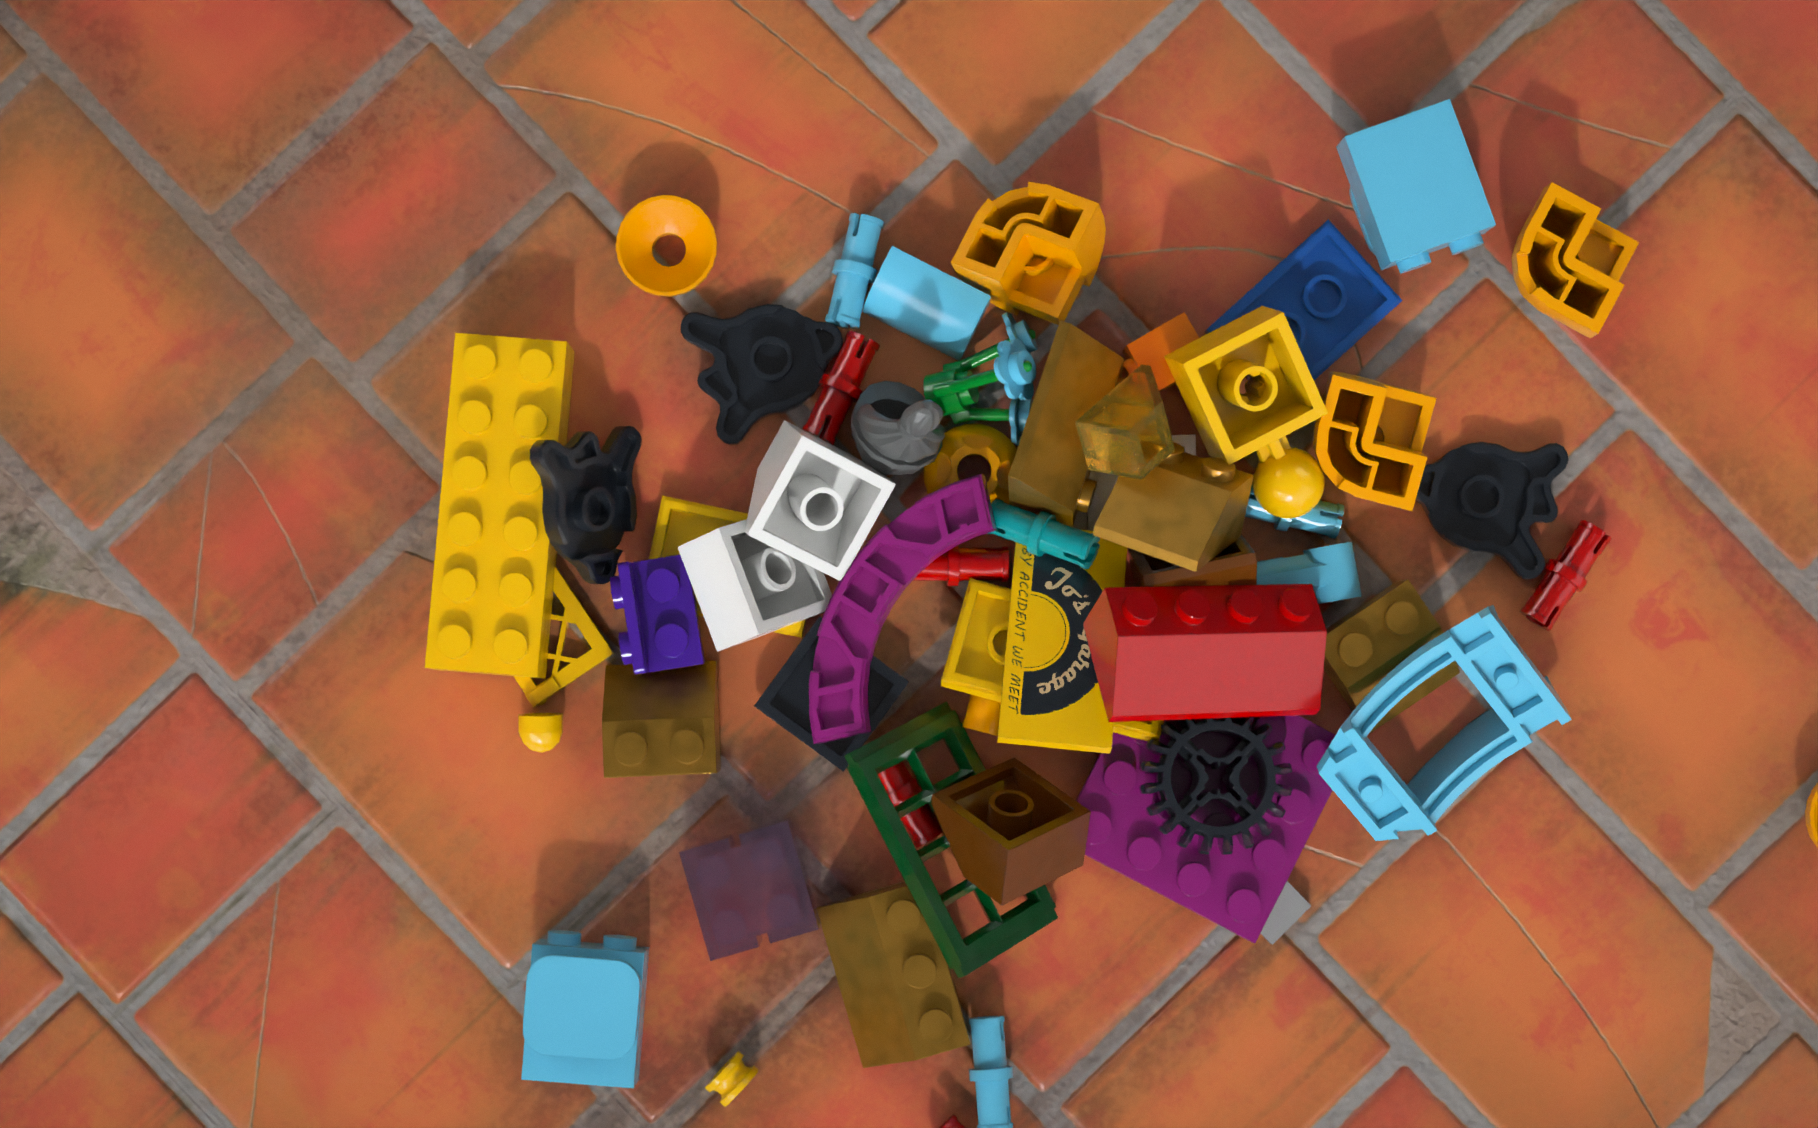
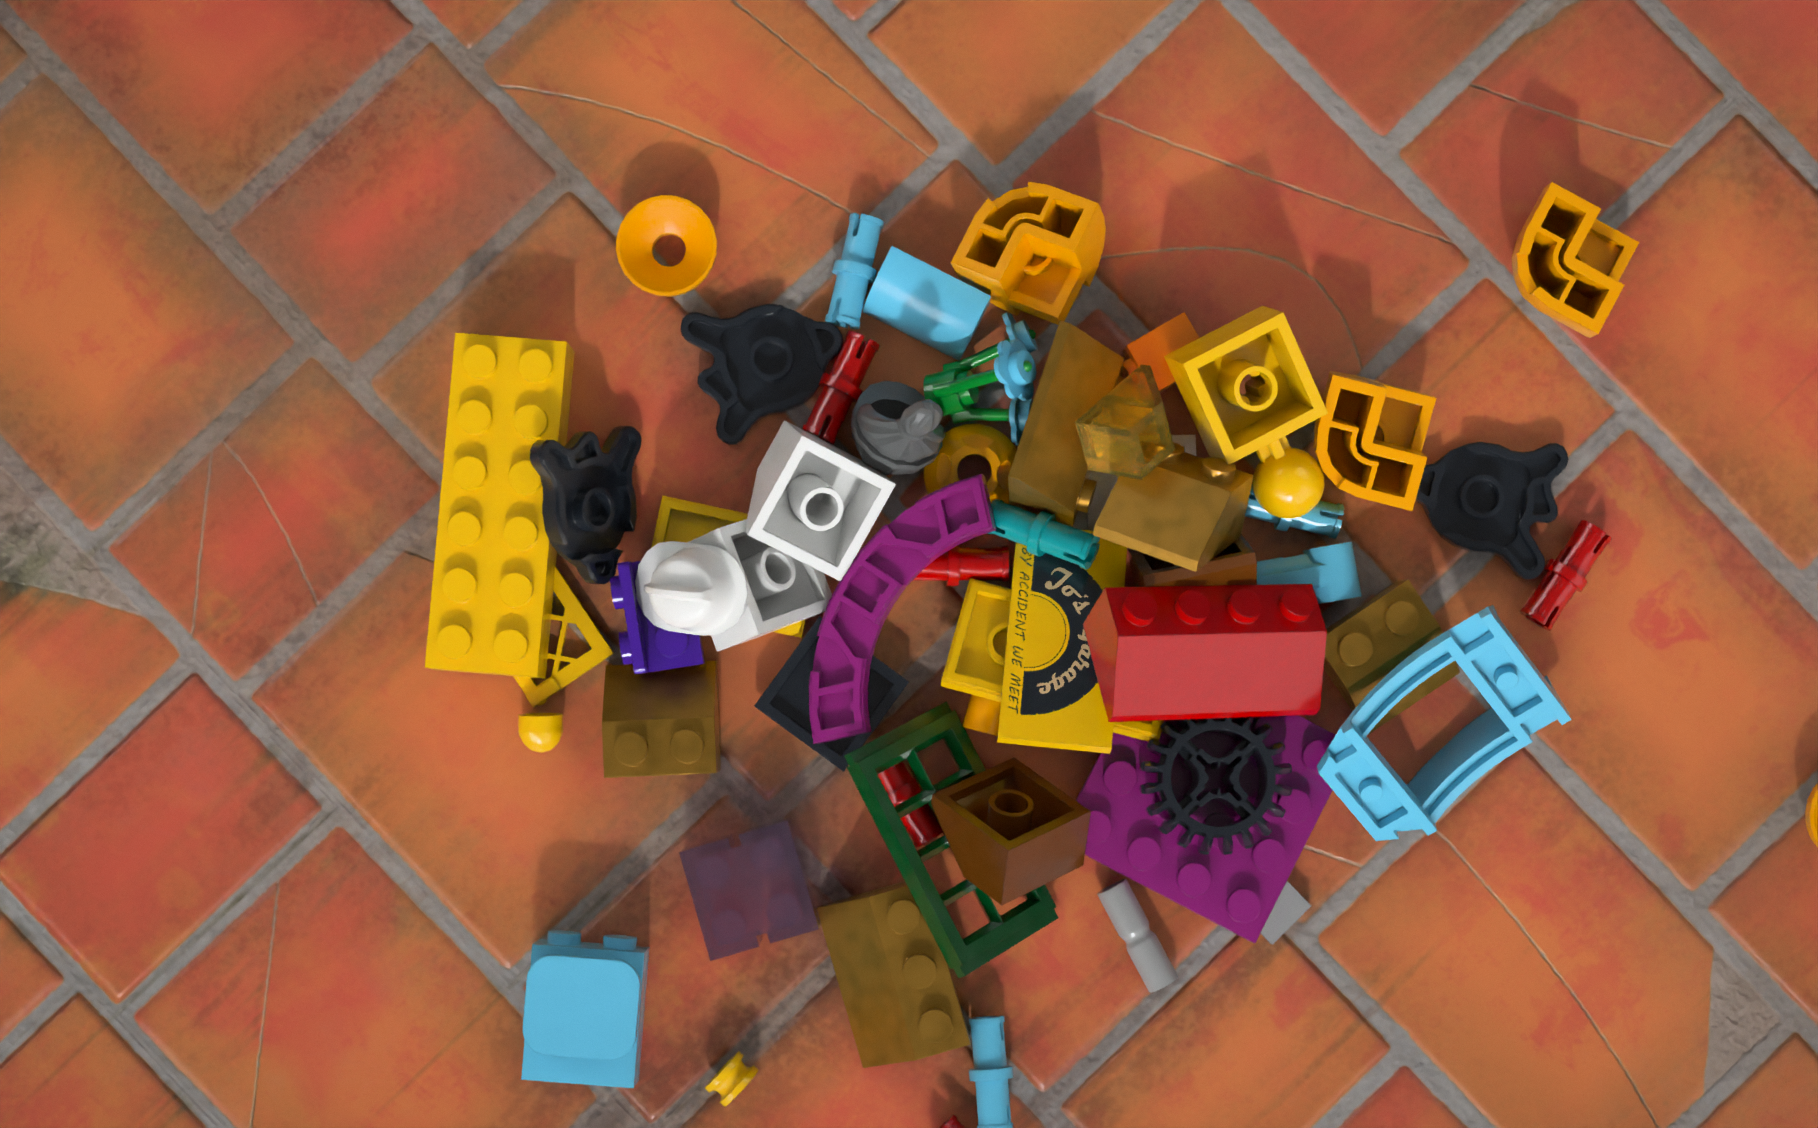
(691, 588): none -> white piece
(1140, 941): none -> light grey piece
(1325, 295): blue tile -> none
(1415, 187): medium azure brick -> none

